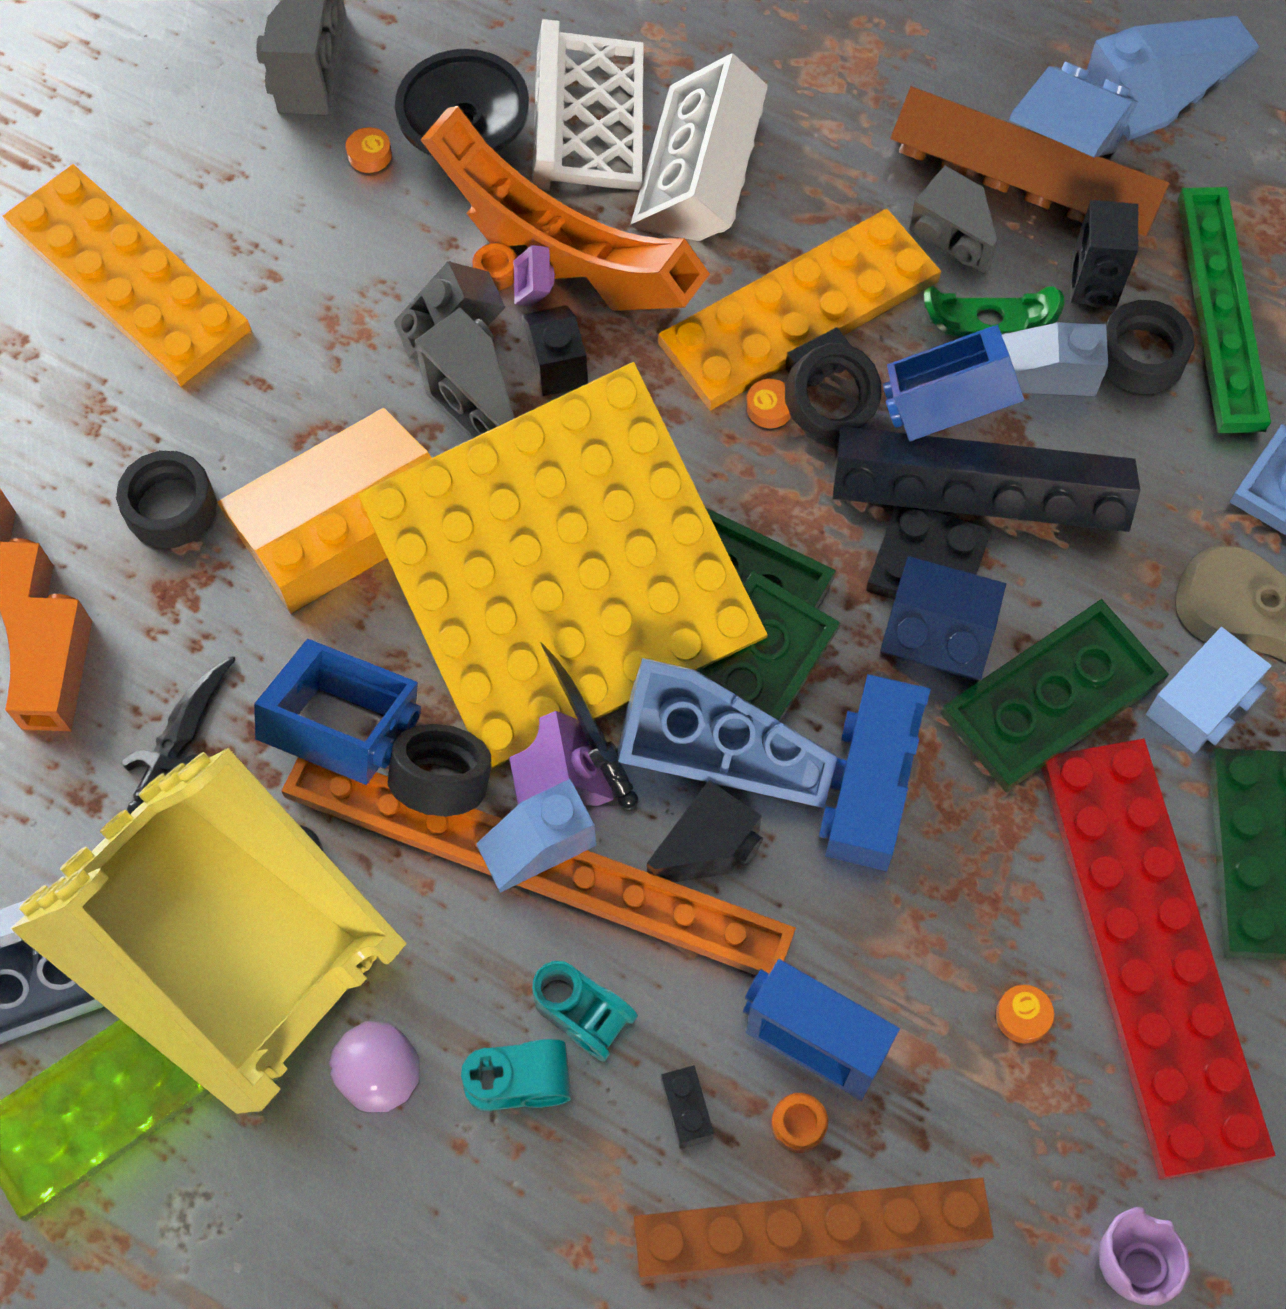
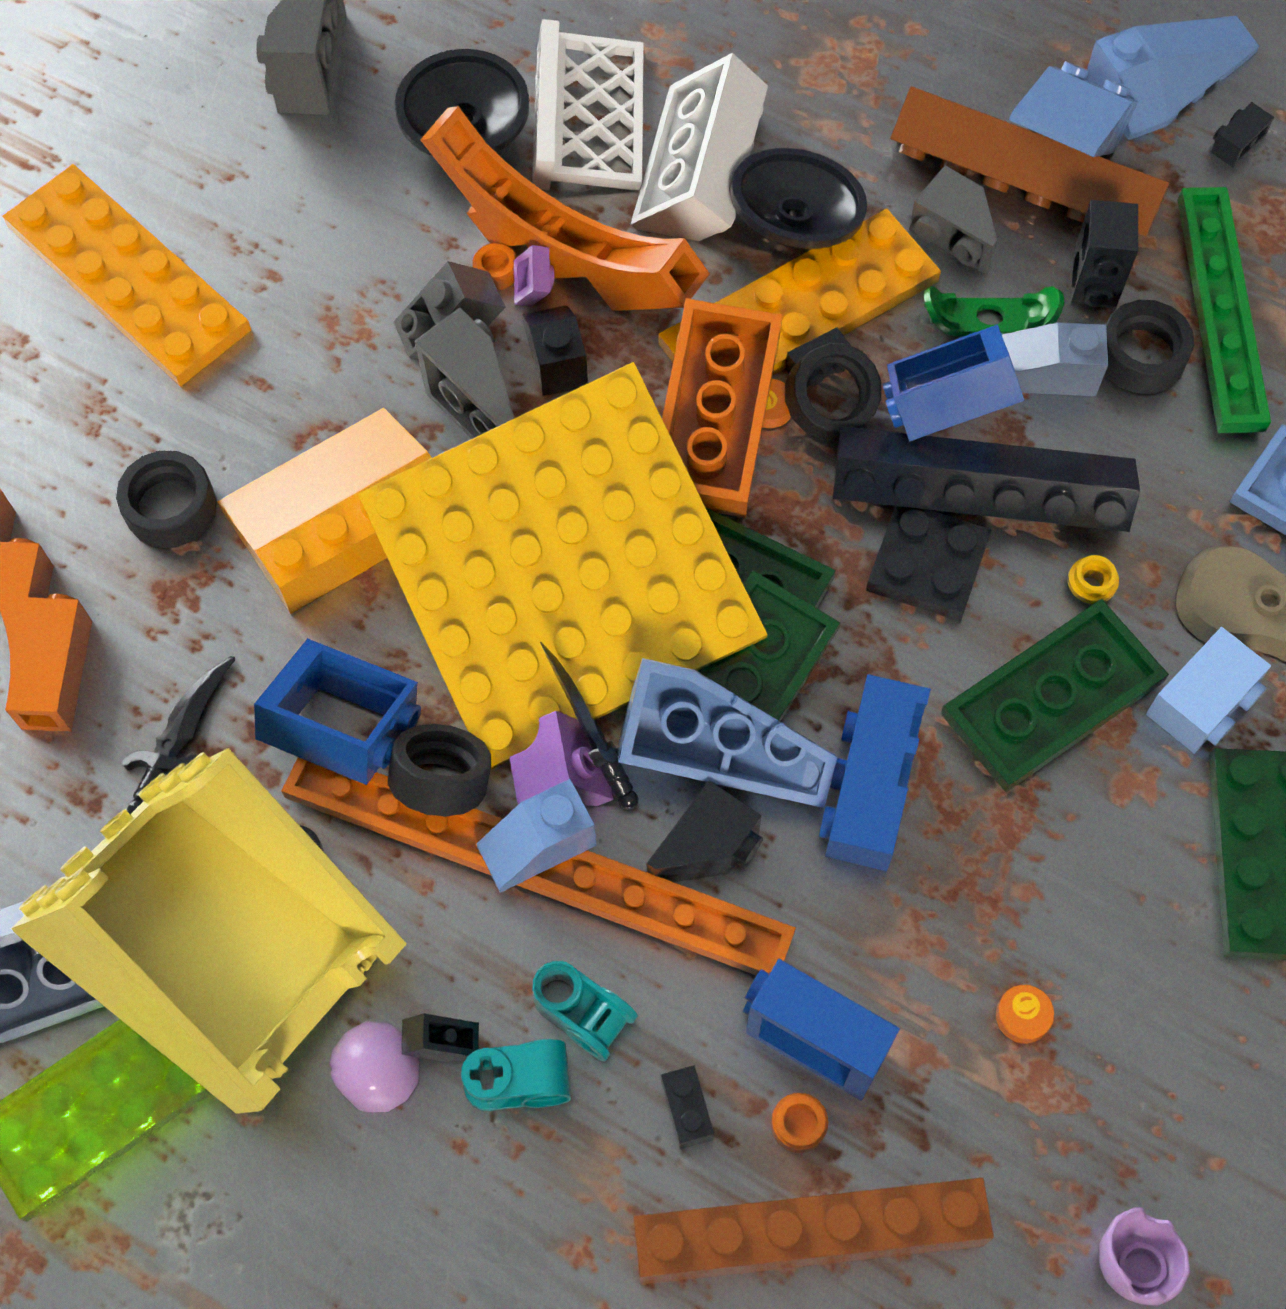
(368, 150): orange tile -> none
(439, 1037): none -> black piece
(721, 398): none -> orange brick
(798, 198): none -> black dish
(943, 618): dark blue slope -> none
(1099, 569): none -> yellow plate
(1155, 962): red plate -> none
(1241, 134): none -> black piece

